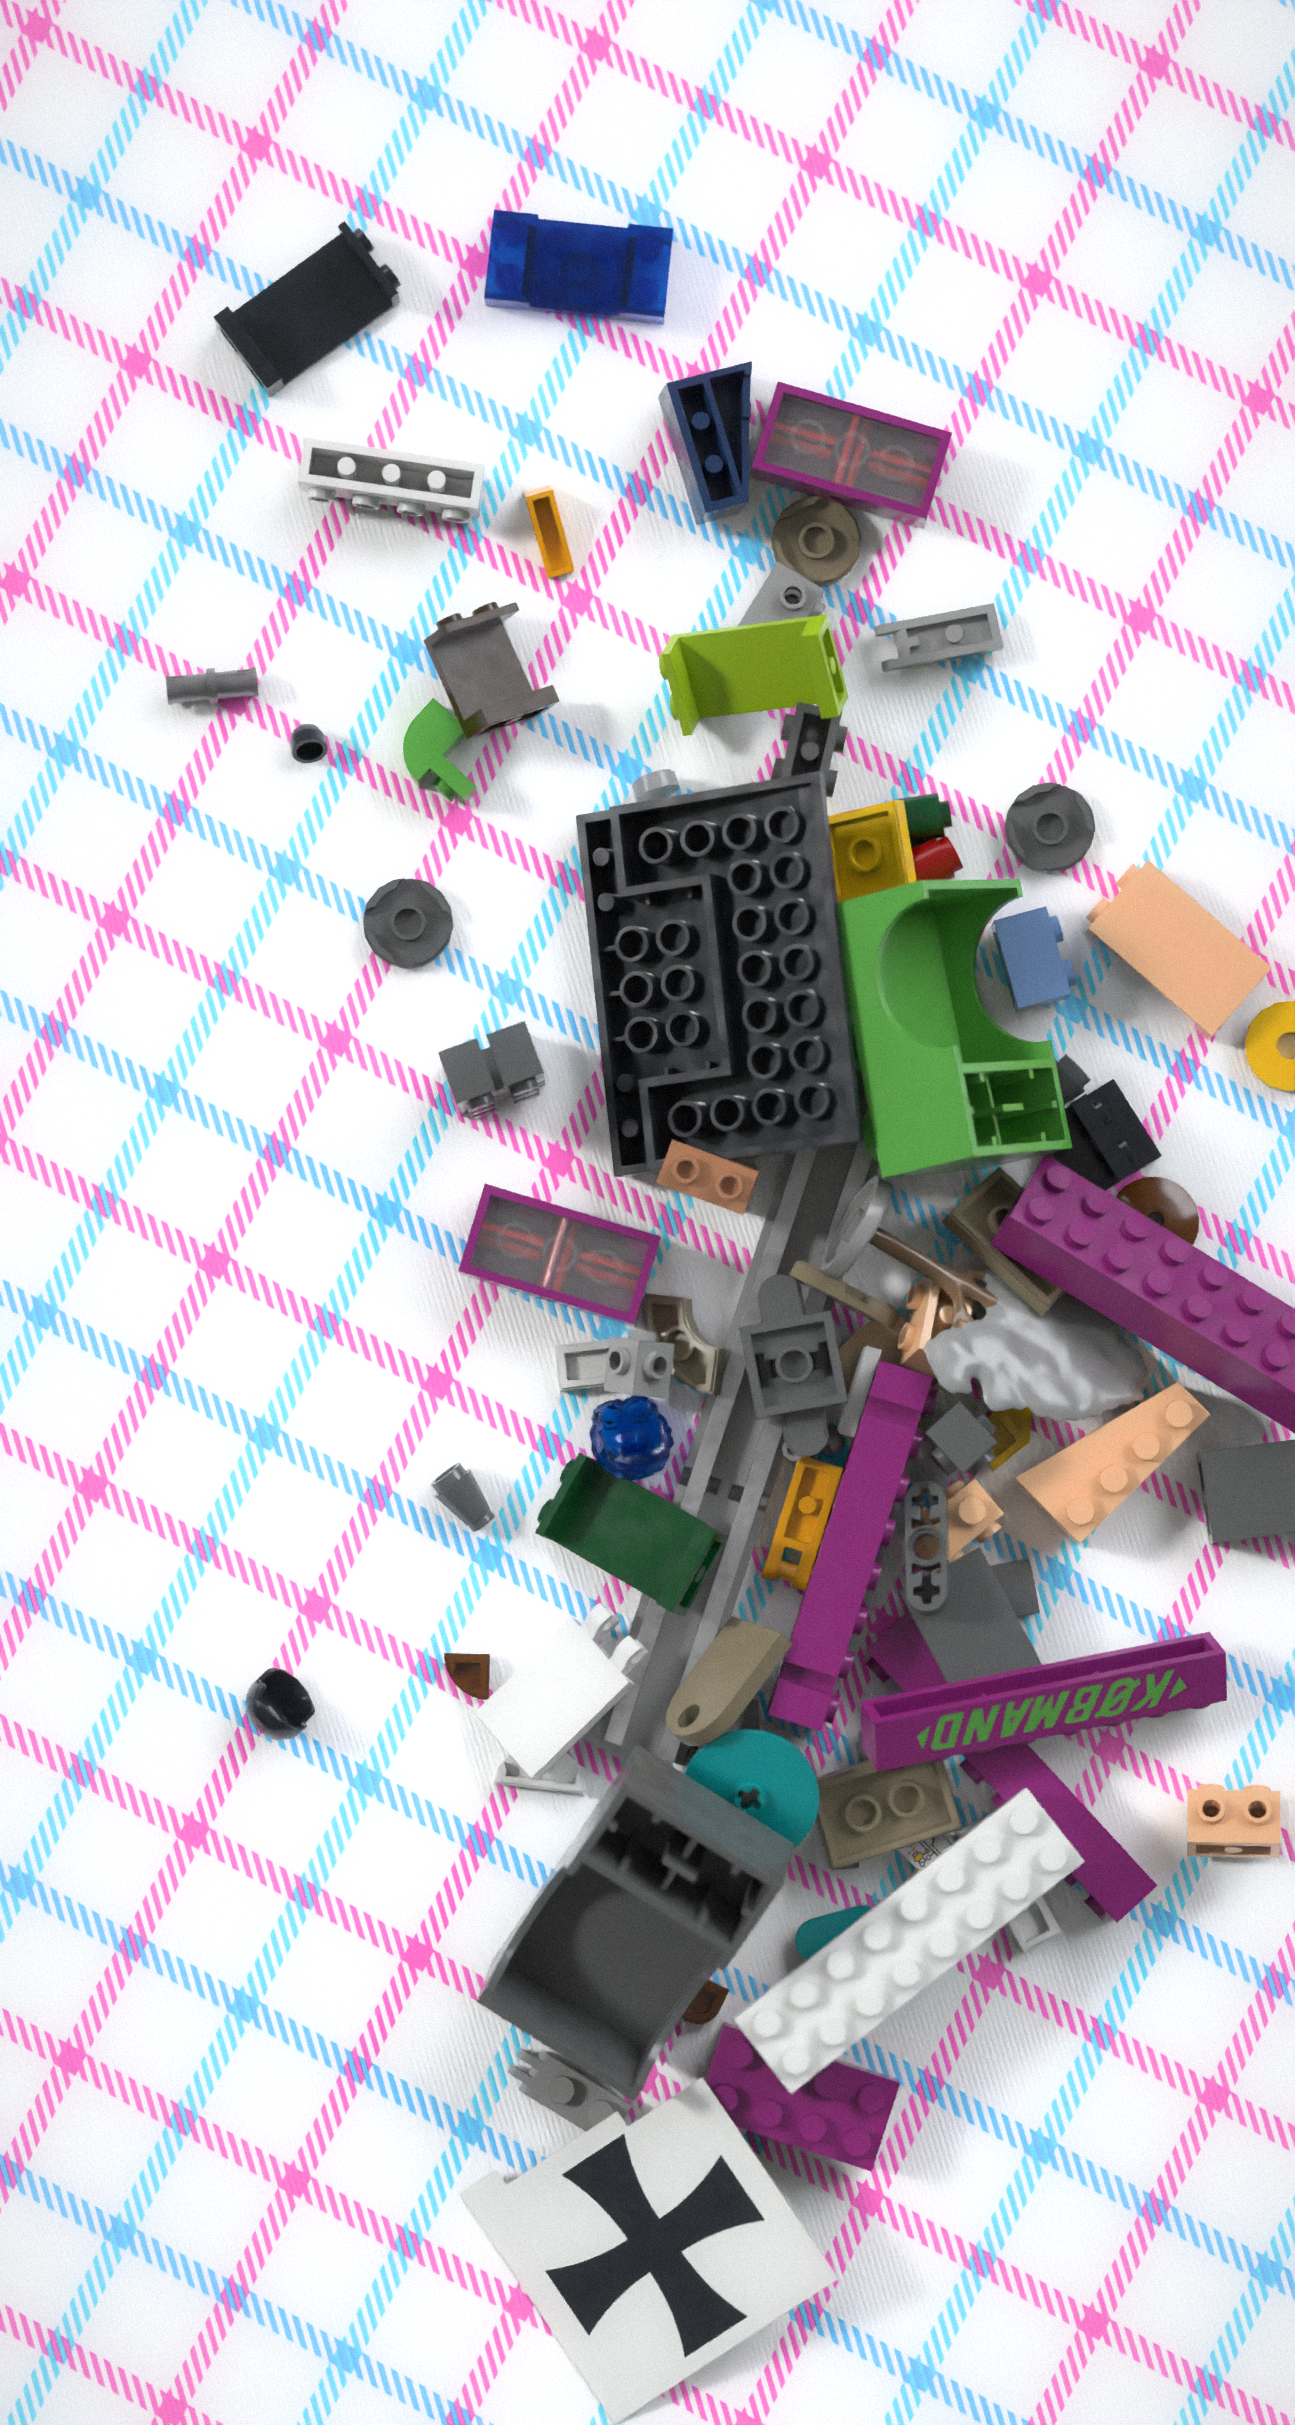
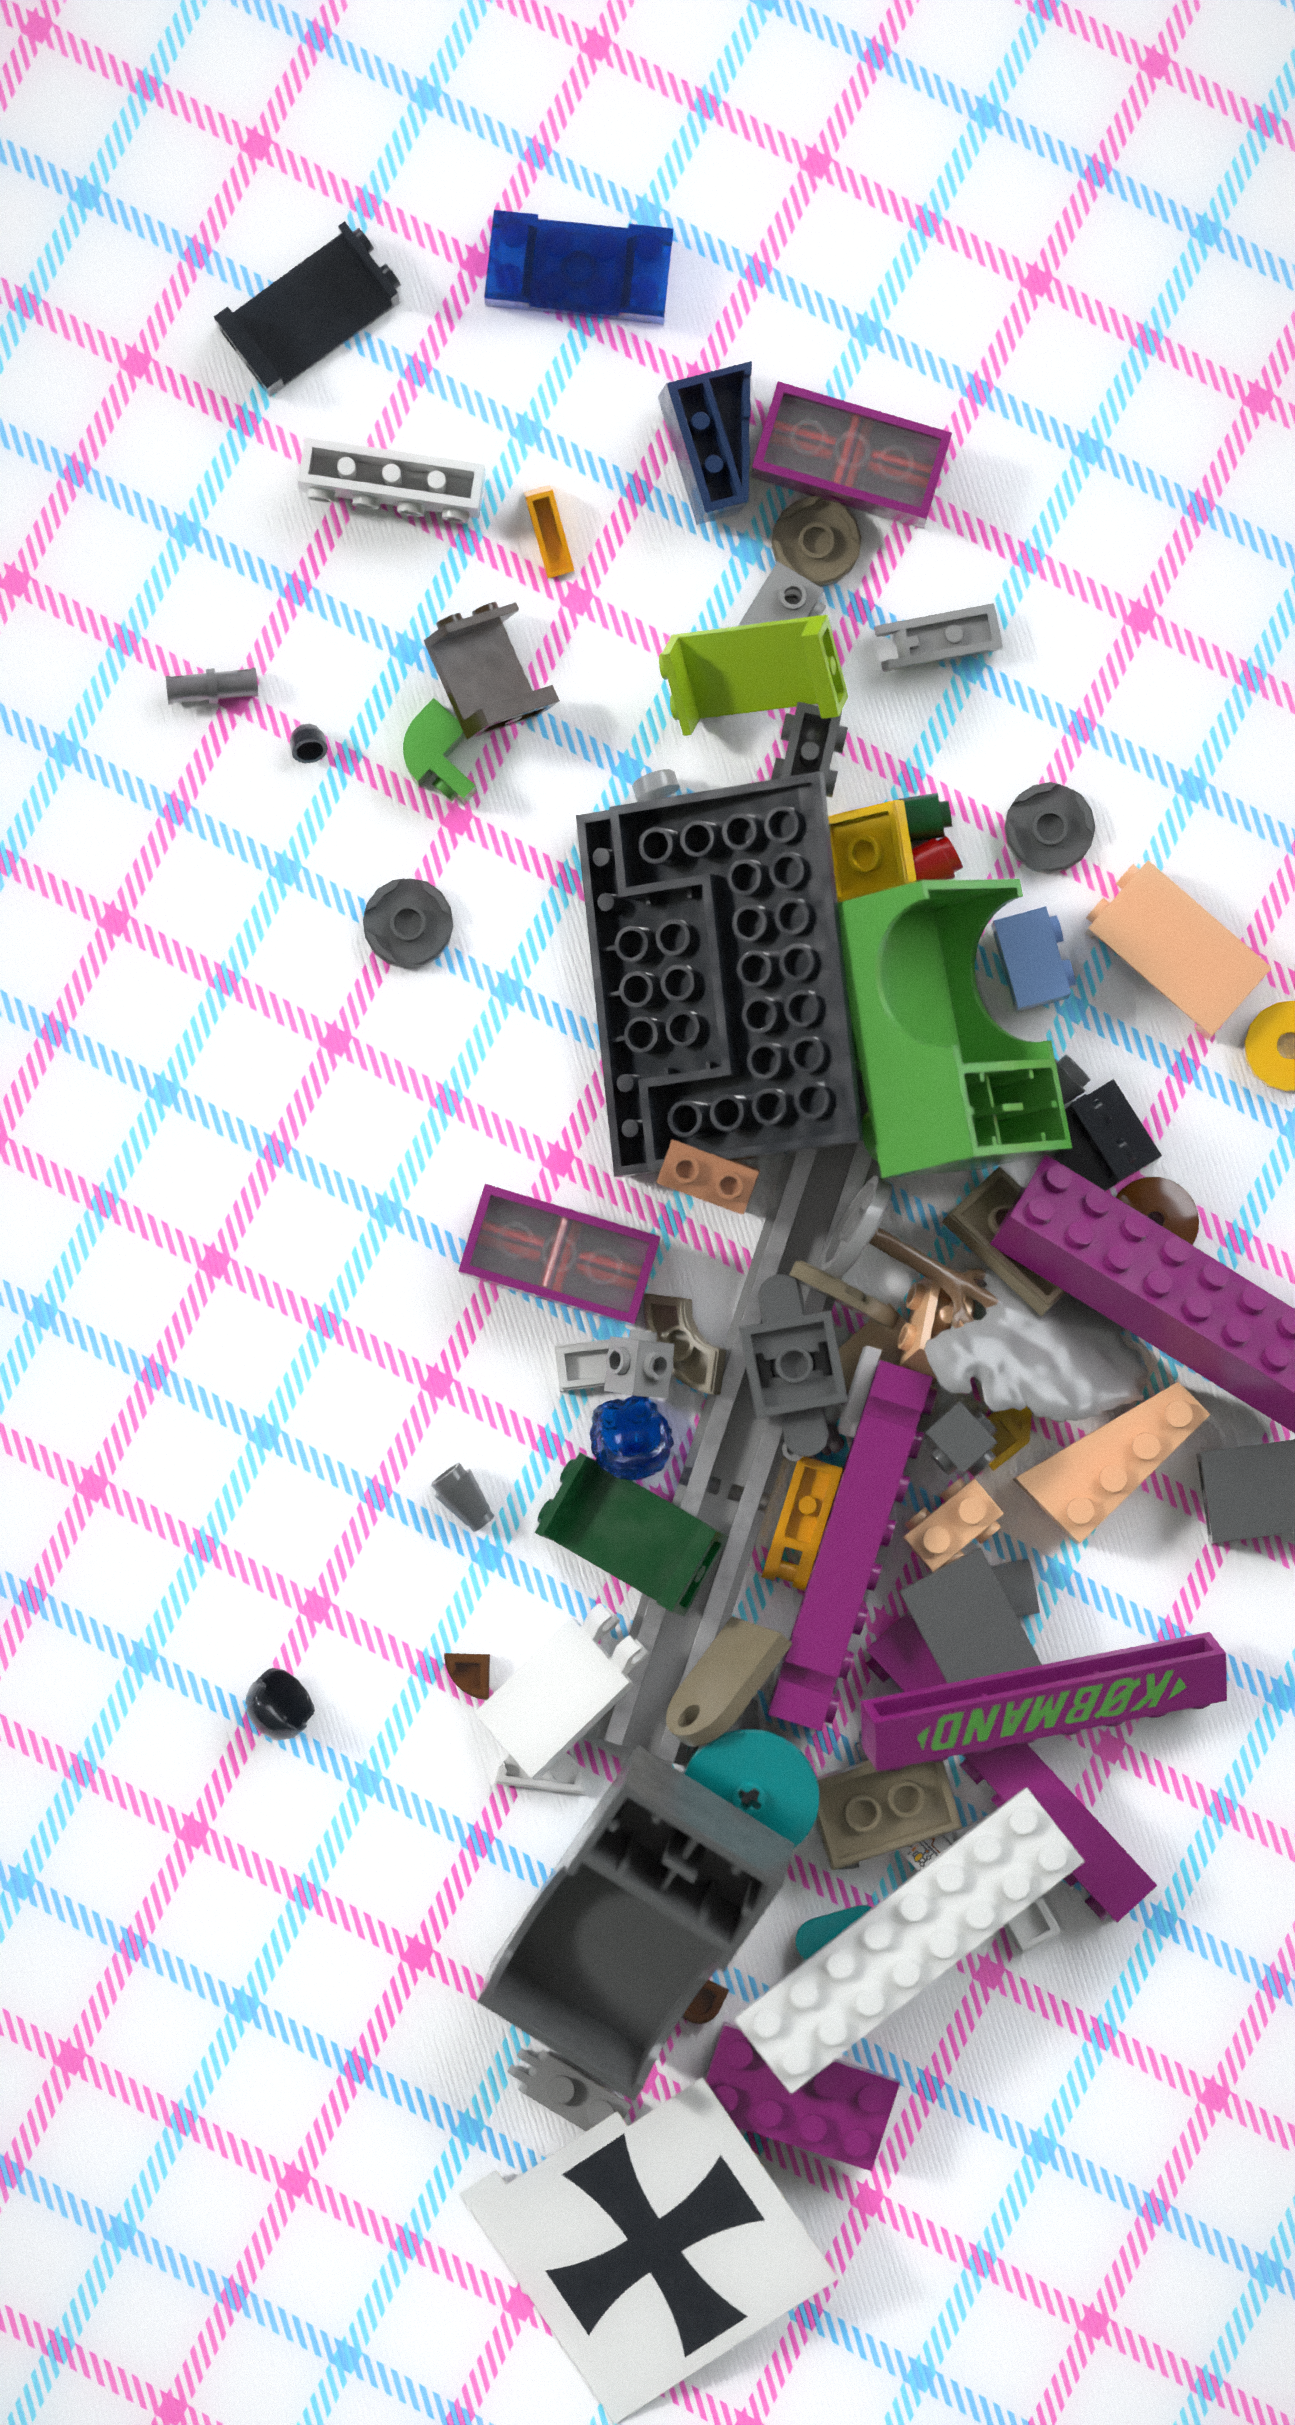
(494, 1073): dark grey piece -> none
(940, 1581): dark grey beam -> none
(1233, 1822): light nougat brick -> none

